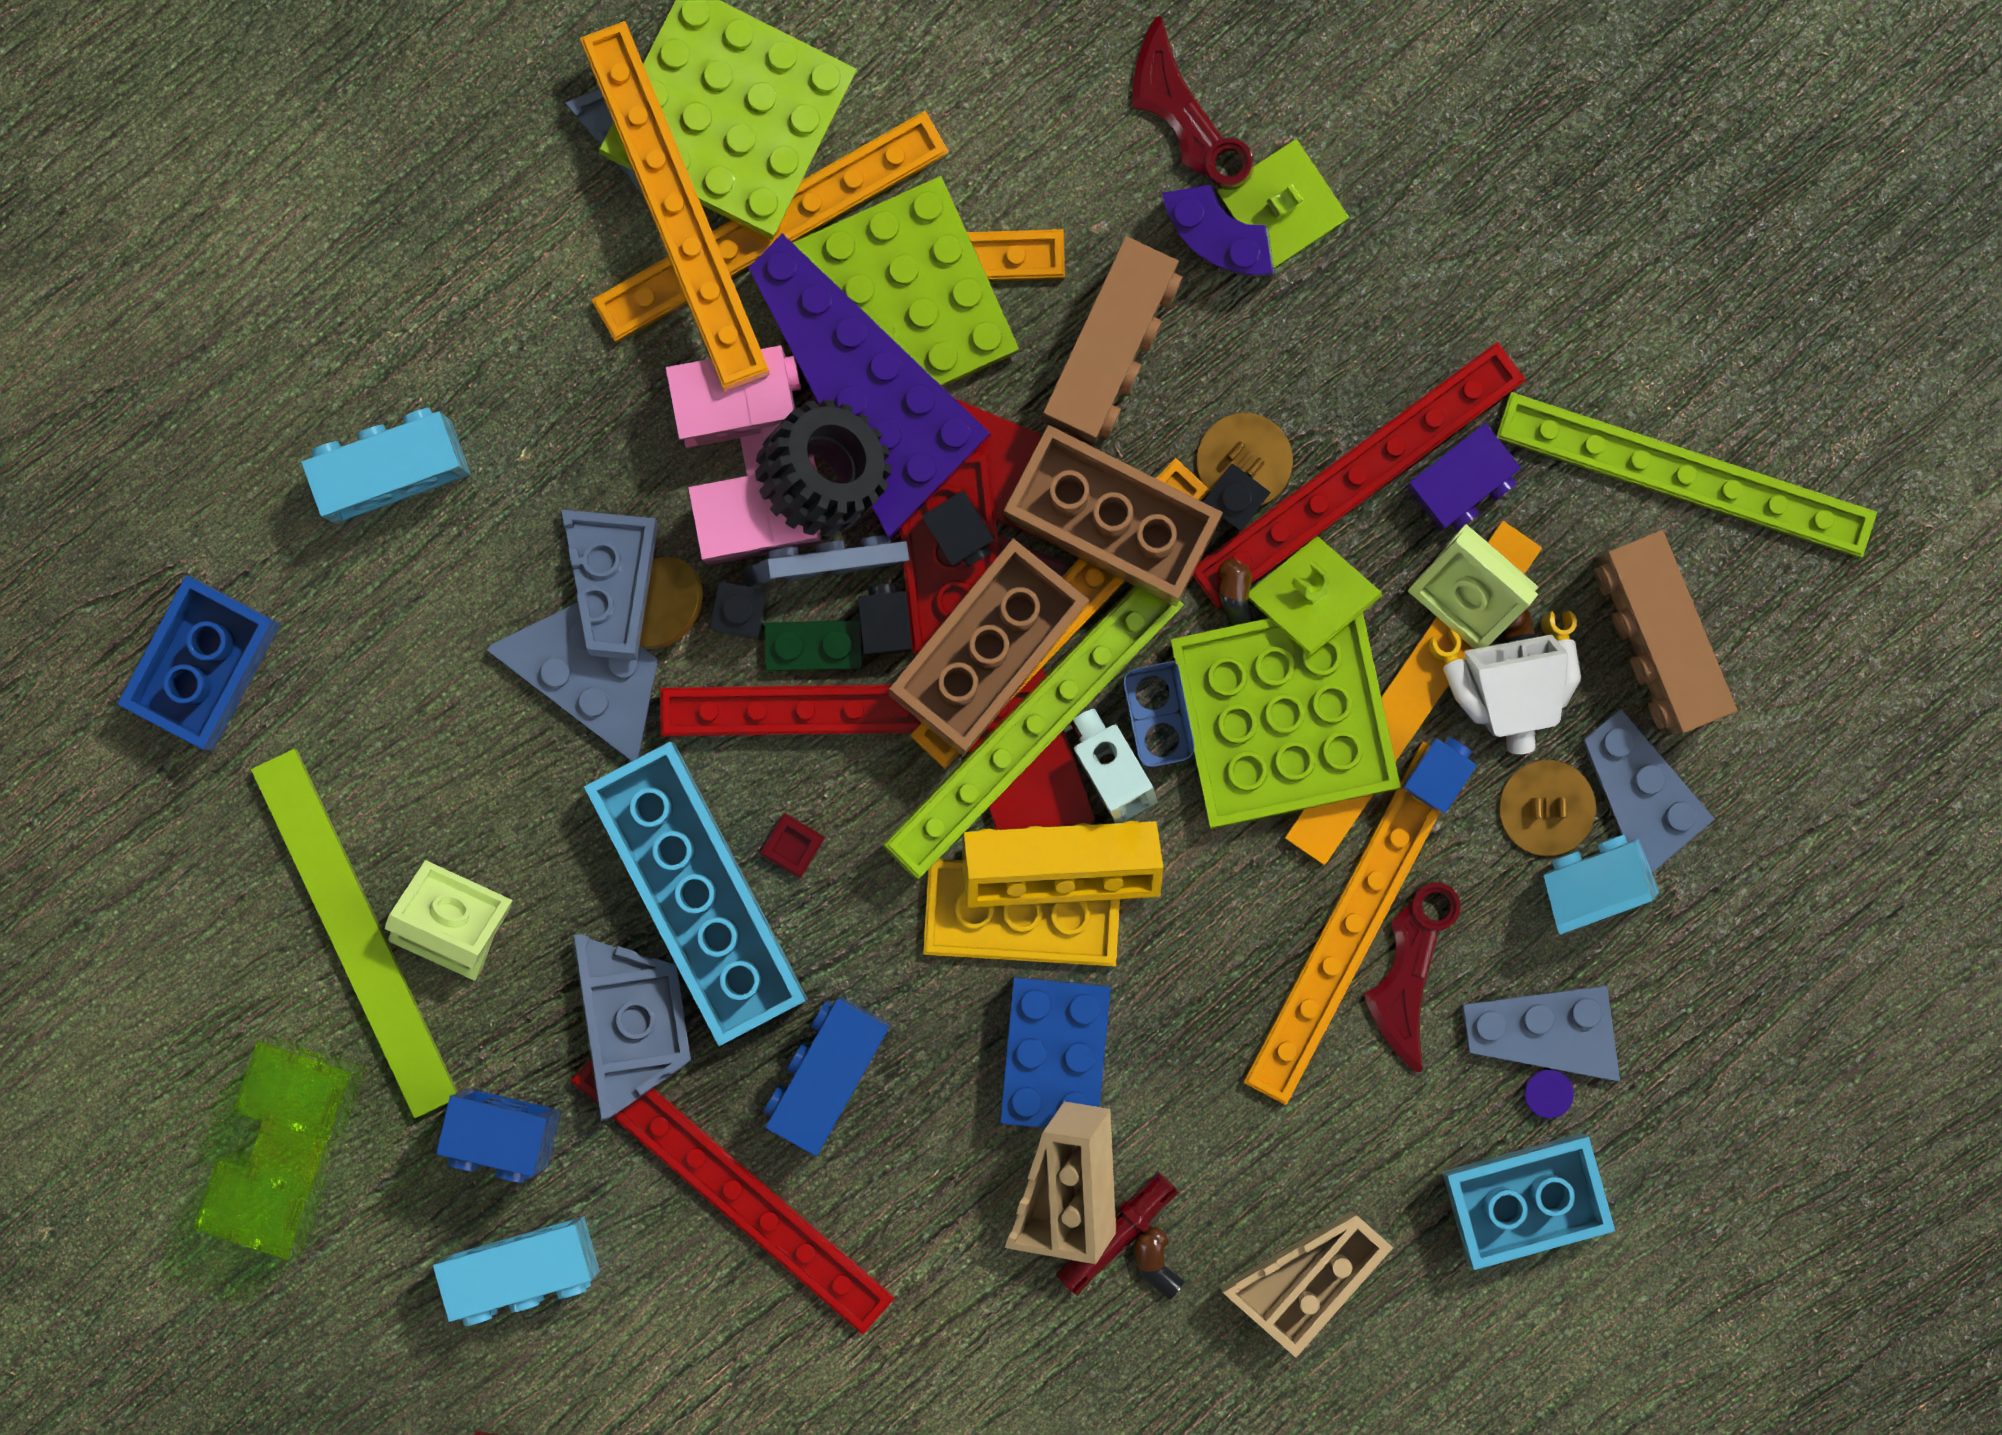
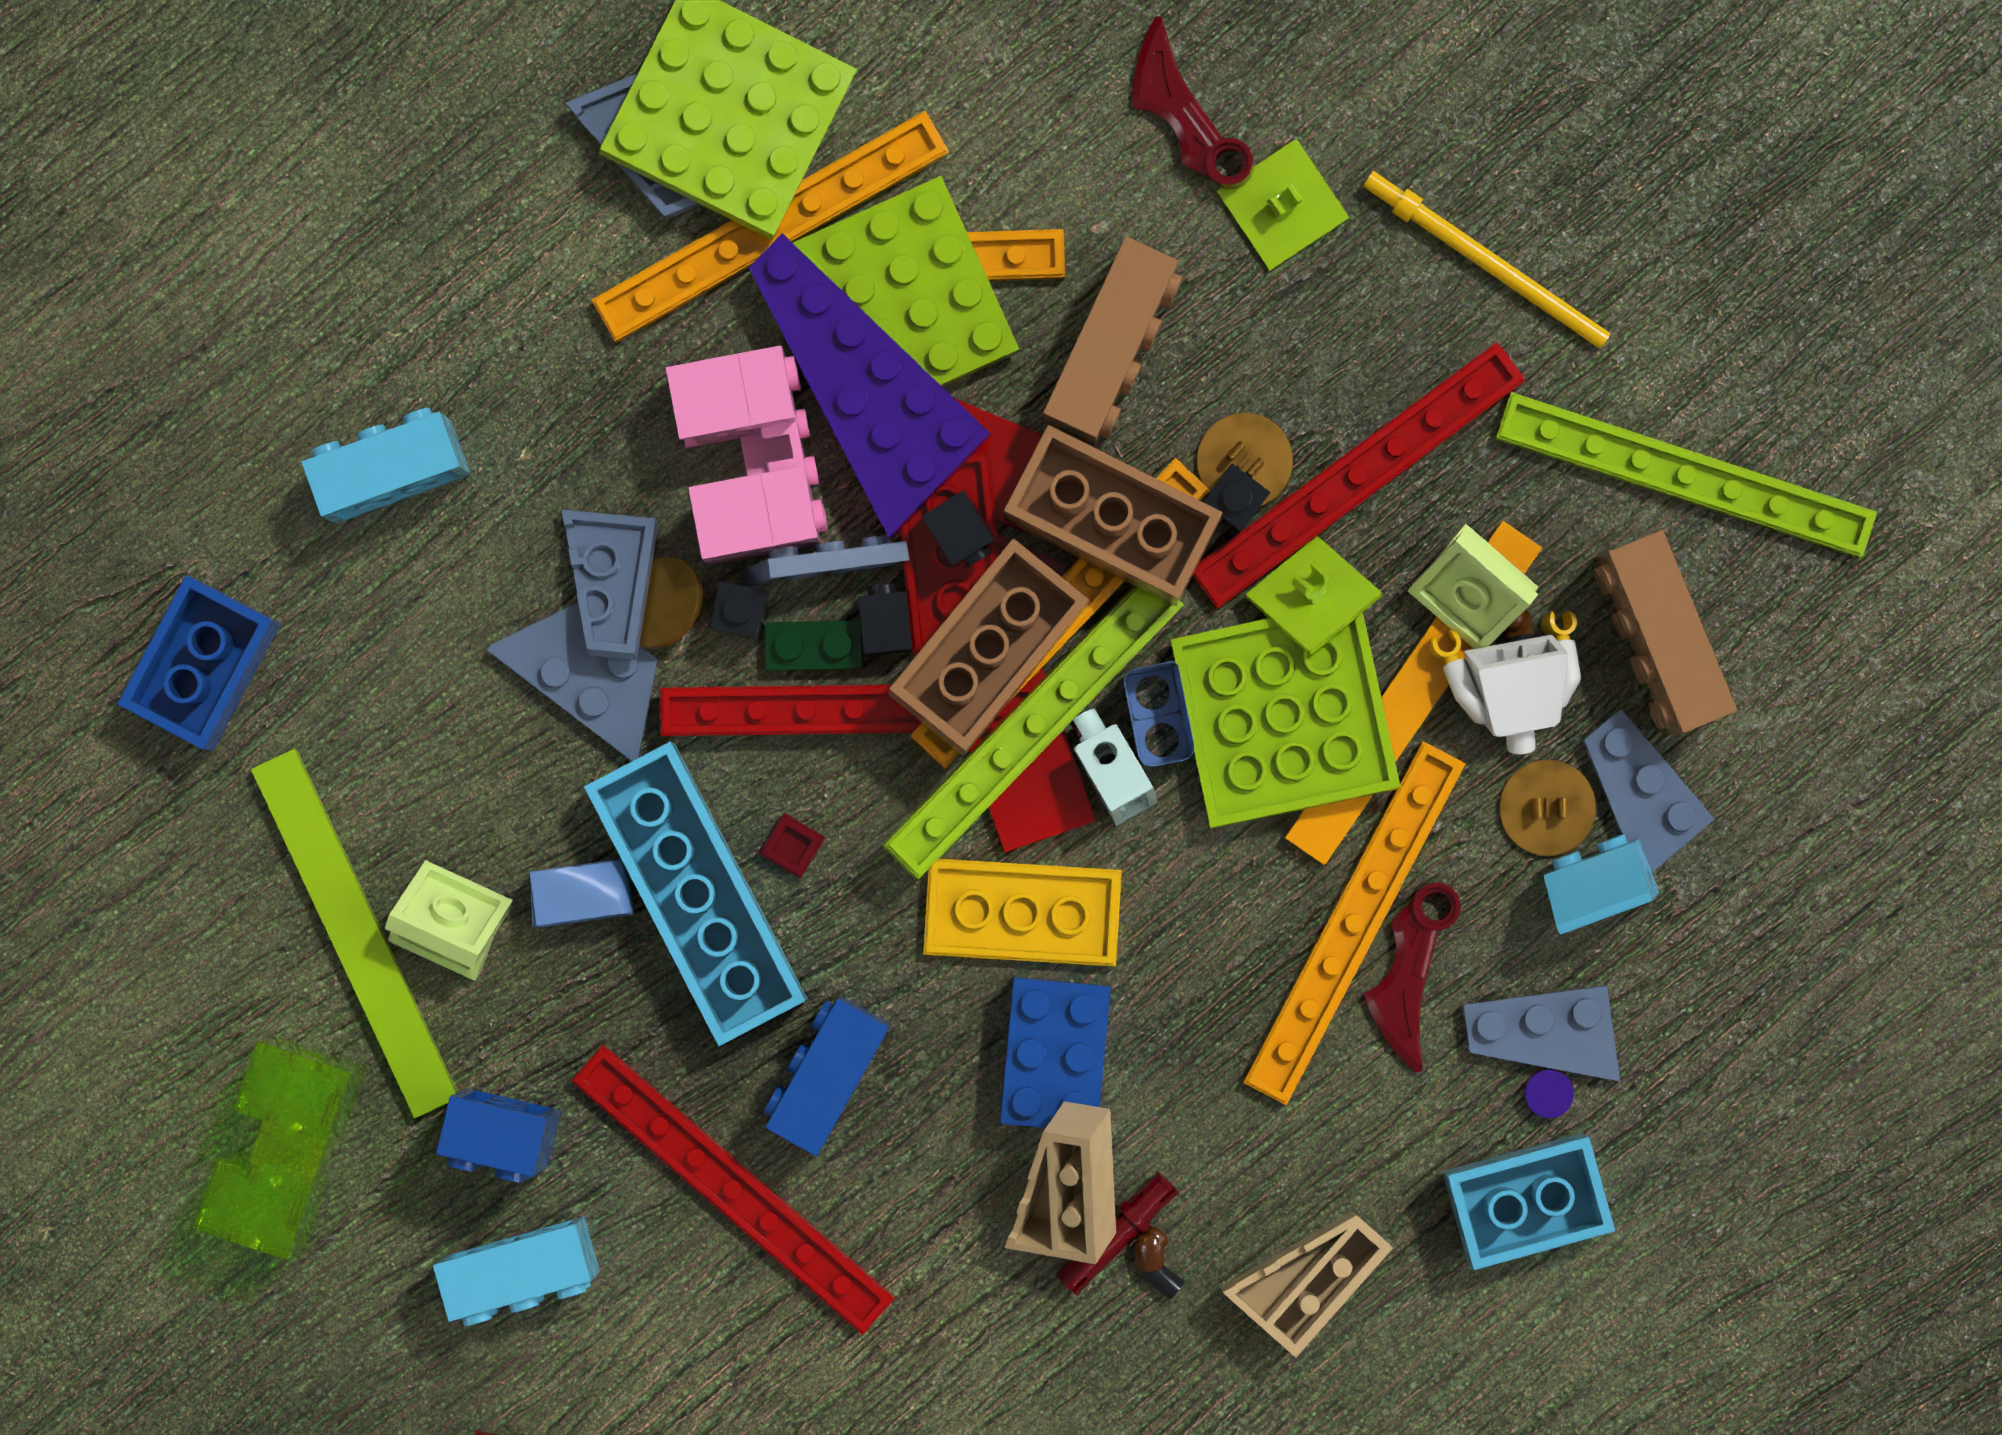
(580, 893): none -> medium blue piece
(630, 1021): sand blue wing -> none
(674, 206): light orange tile -> none
(842, 442): black tyre -> none
(1062, 864): yellow brick -> none
(1216, 236): dark purple brick -> none
(1235, 591): reddish brown arm -> none
(1408, 206): none -> yellow bar
(1440, 774): blue brick -> none
(1463, 478): dark purple brick -> none

